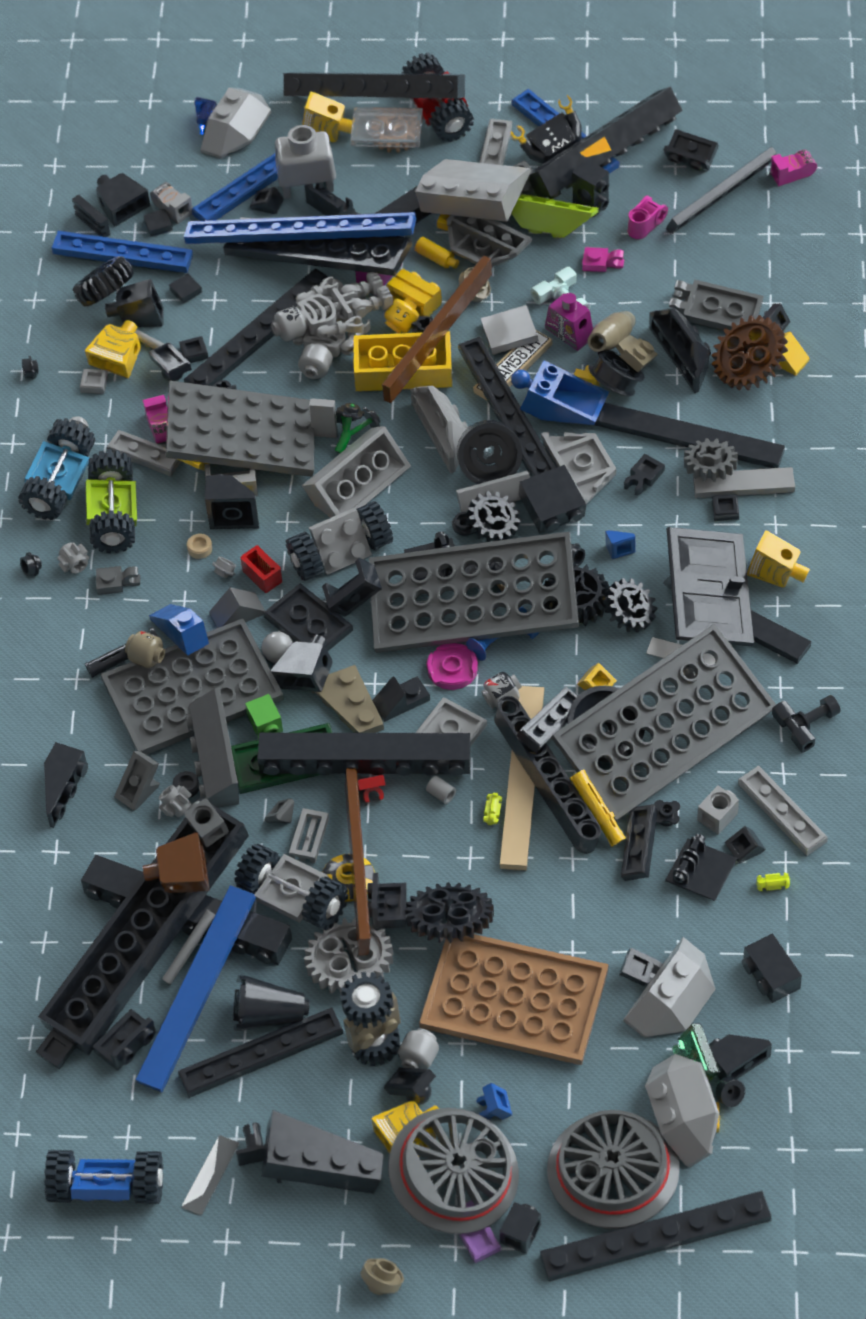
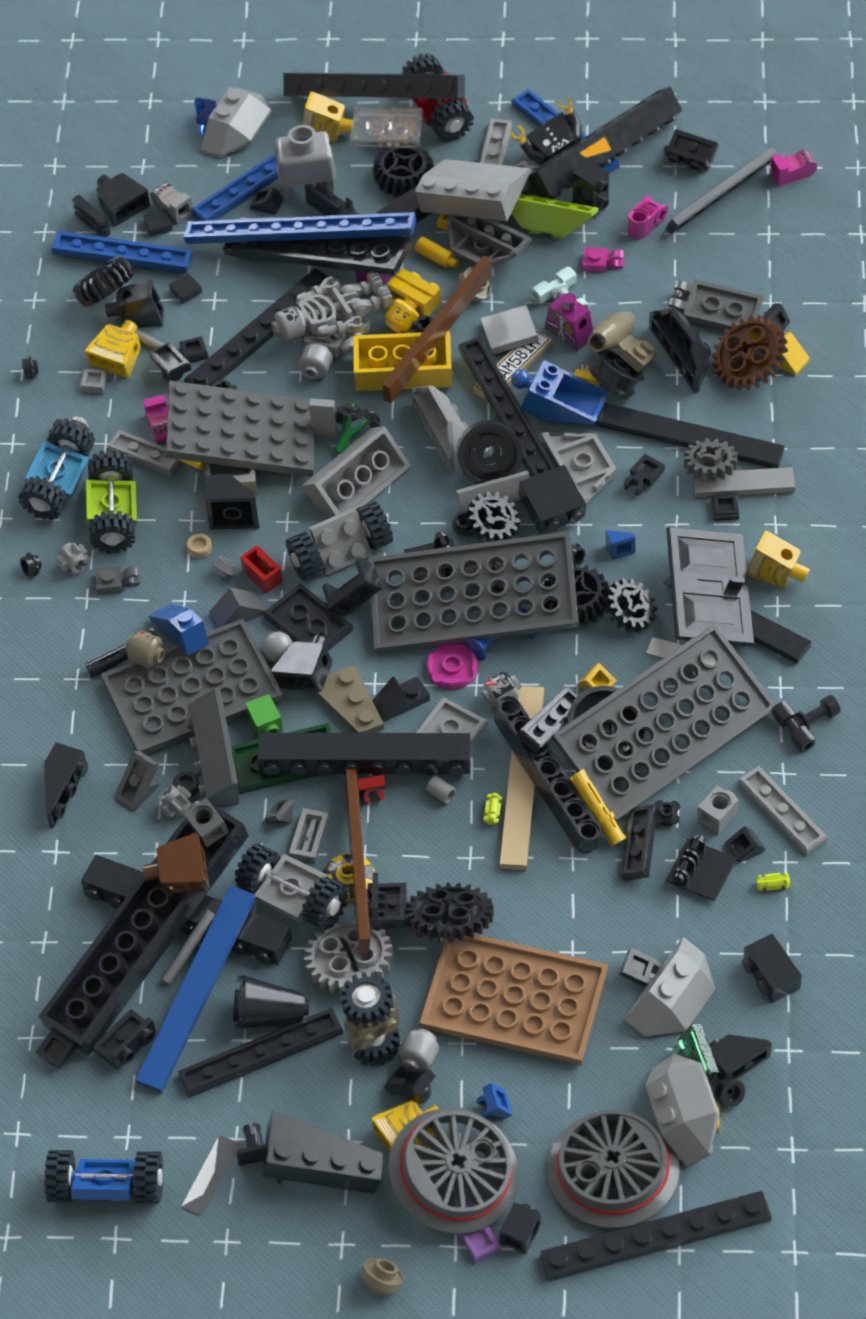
(401, 169): none -> black gear

